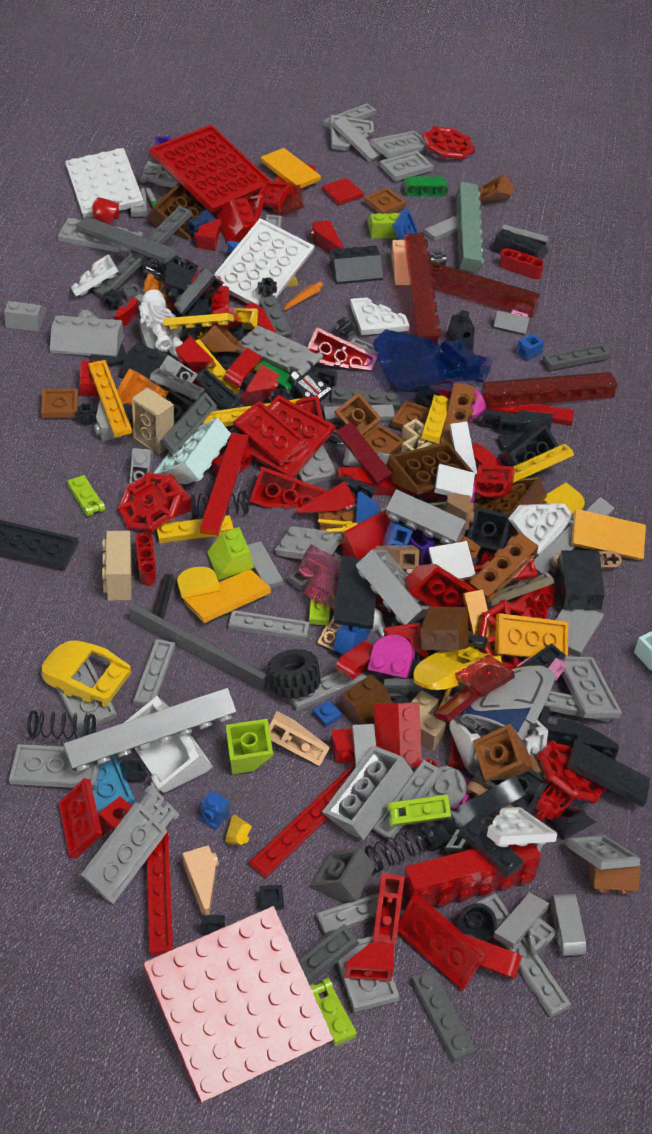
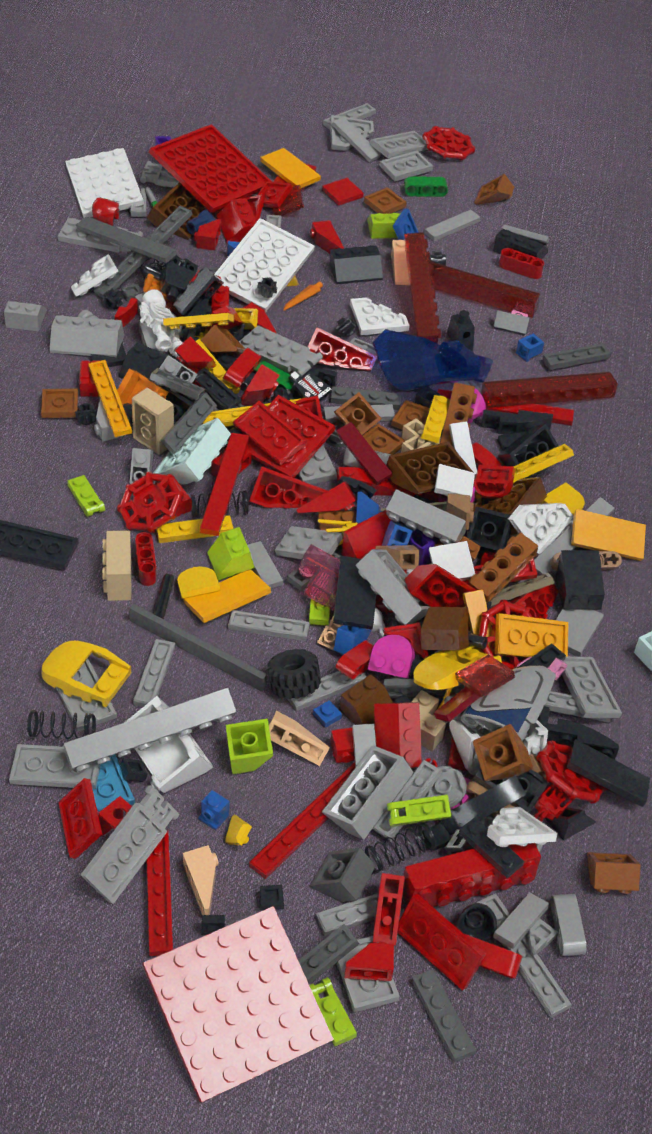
(275, 316): dark grey plate -> none
(469, 227): sand green brick -> none
(602, 852): light grey tile -> none

